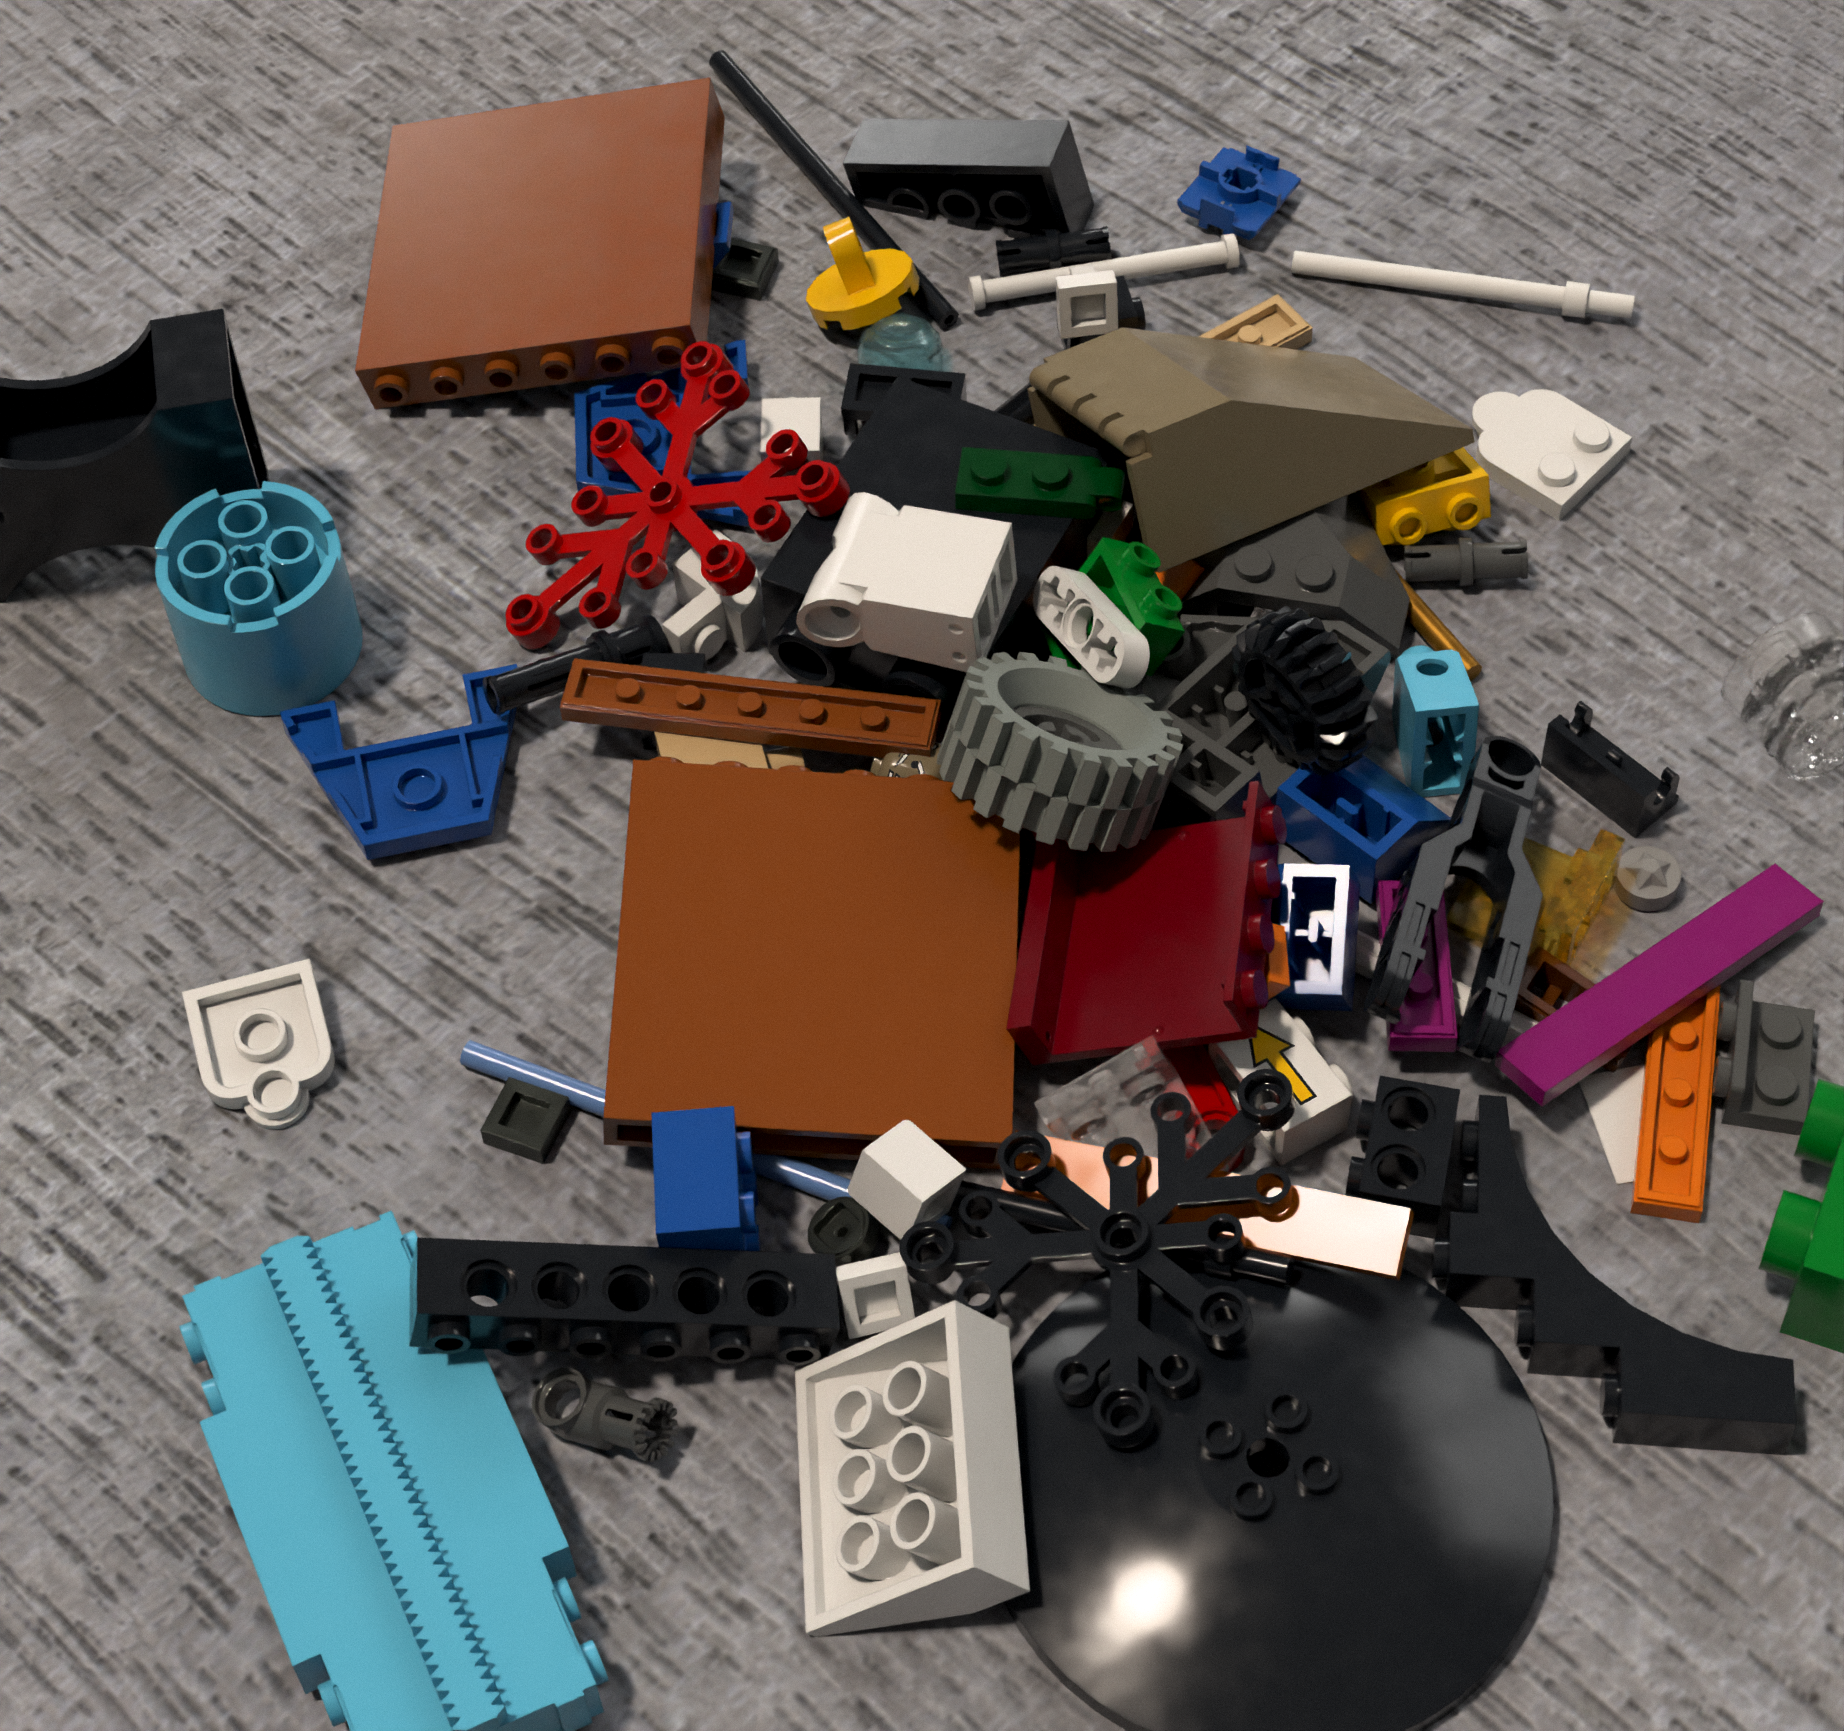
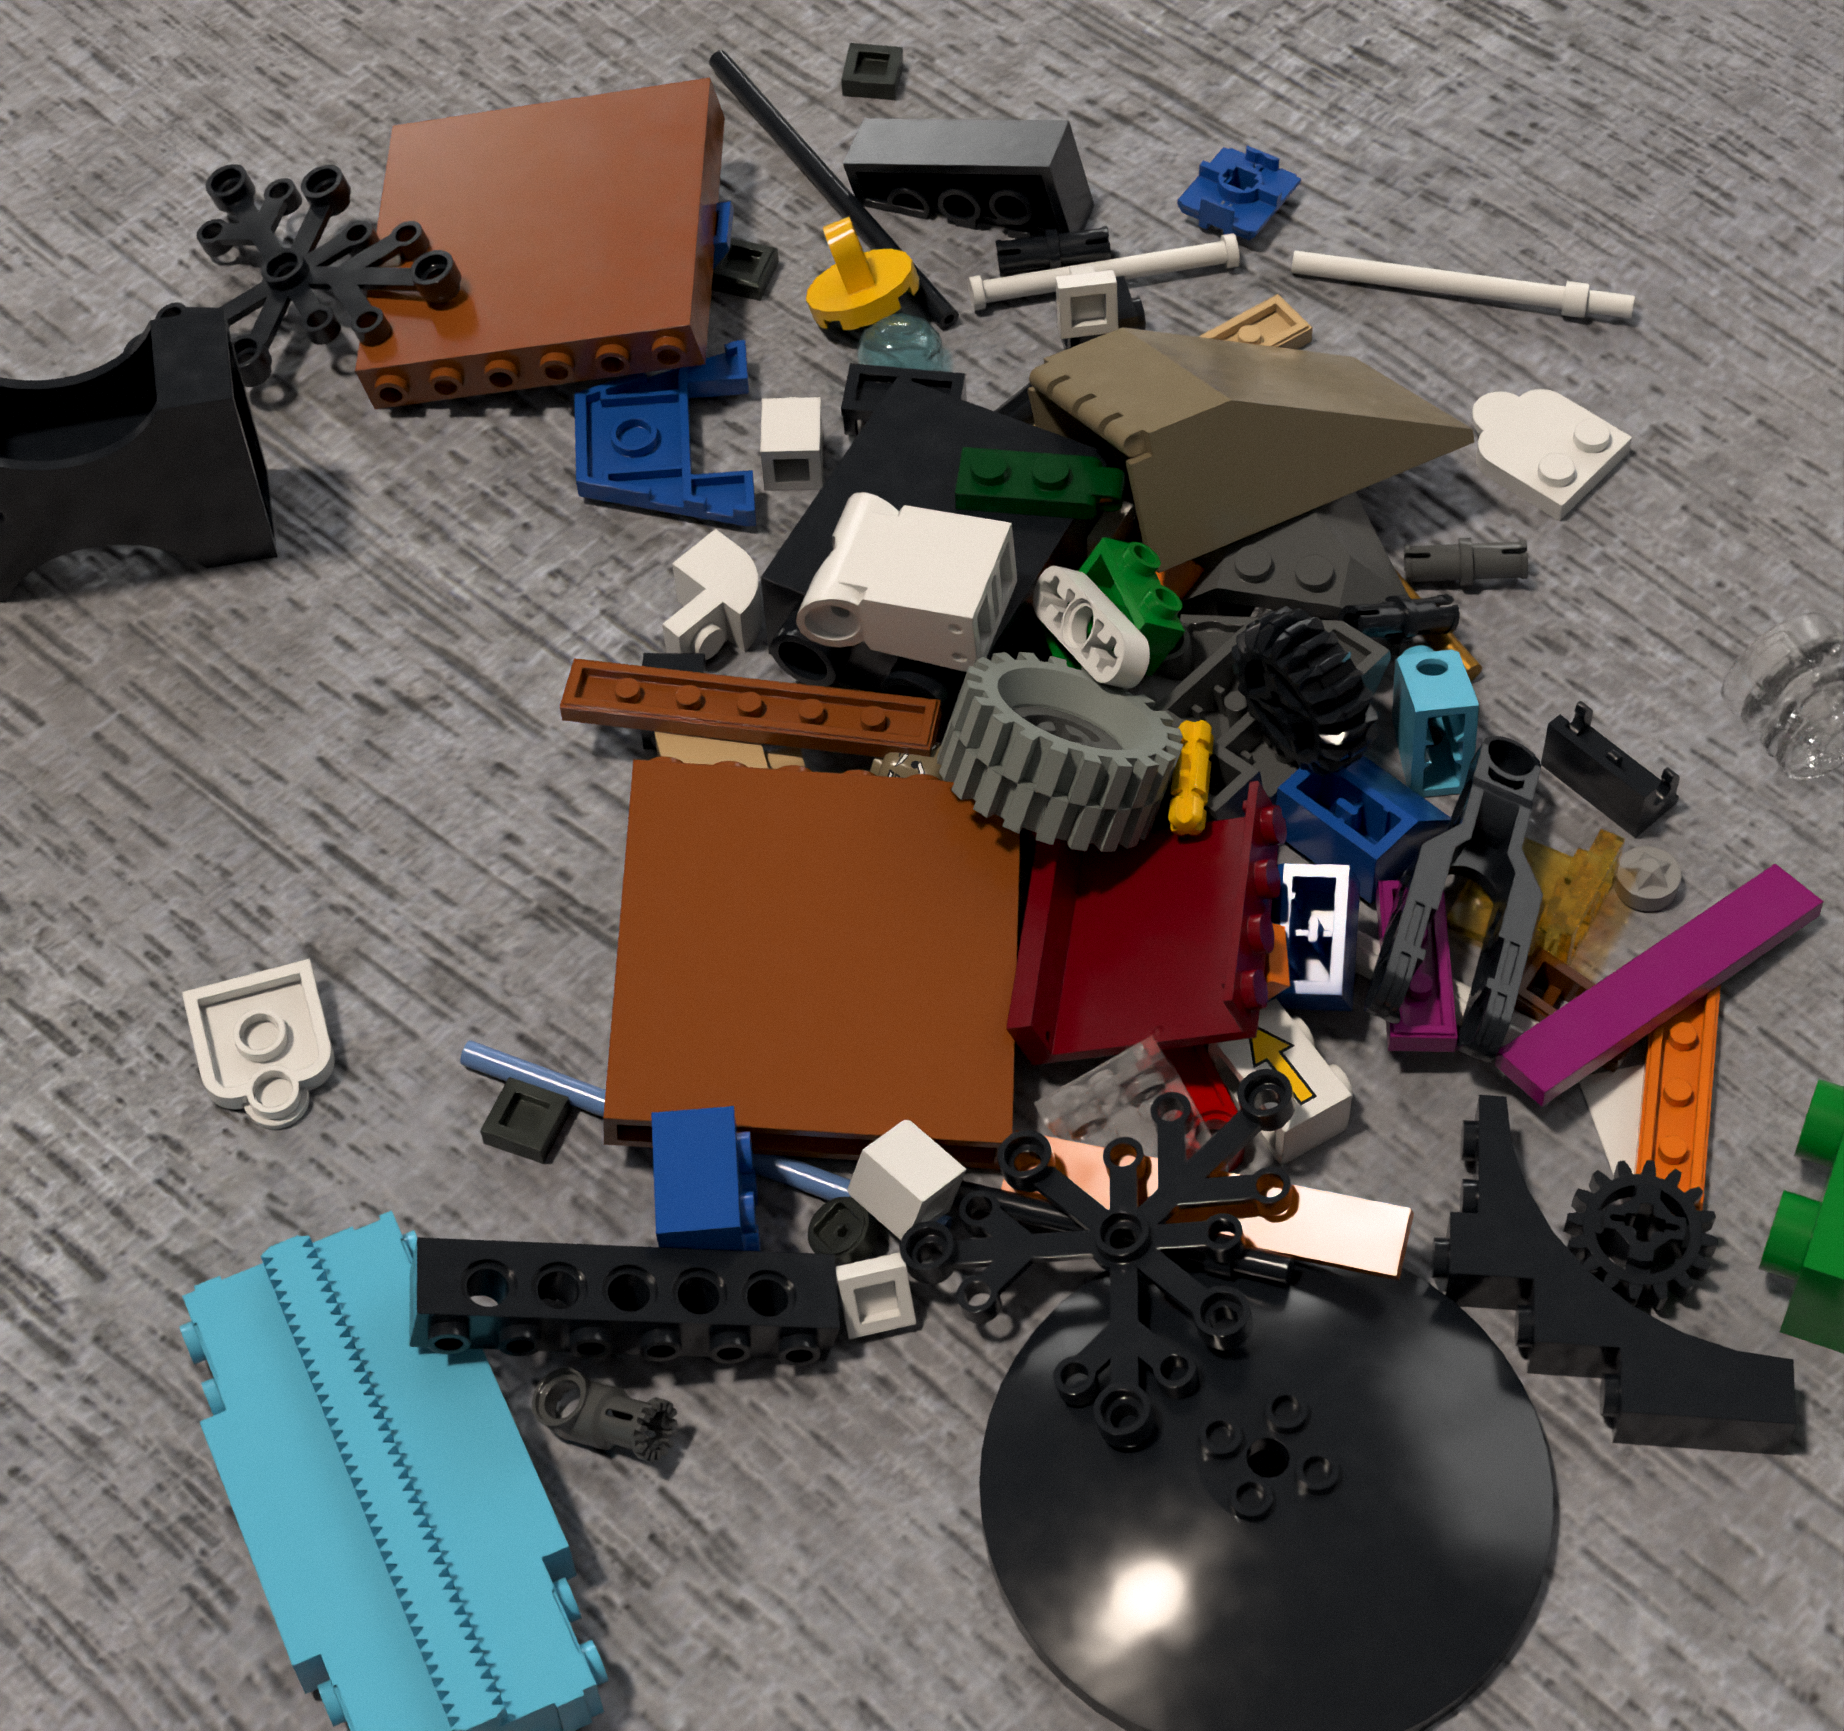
(259, 598): medium azure brick -> none
(296, 270): none -> black plant
(410, 788): blue wing -> none
(550, 674): black pin -> none
(670, 503): red plant -> none
(872, 71): none -> pearl dark grey tile
(910, 1475): white slope -> none
(1191, 779): none -> yellow axle
(1403, 618): none -> black pin
(1411, 1157): black brick -> none
(1429, 498): yellow plate -> none
(1666, 1235): none -> black gear
(1766, 1063): dark grey bracket -> none

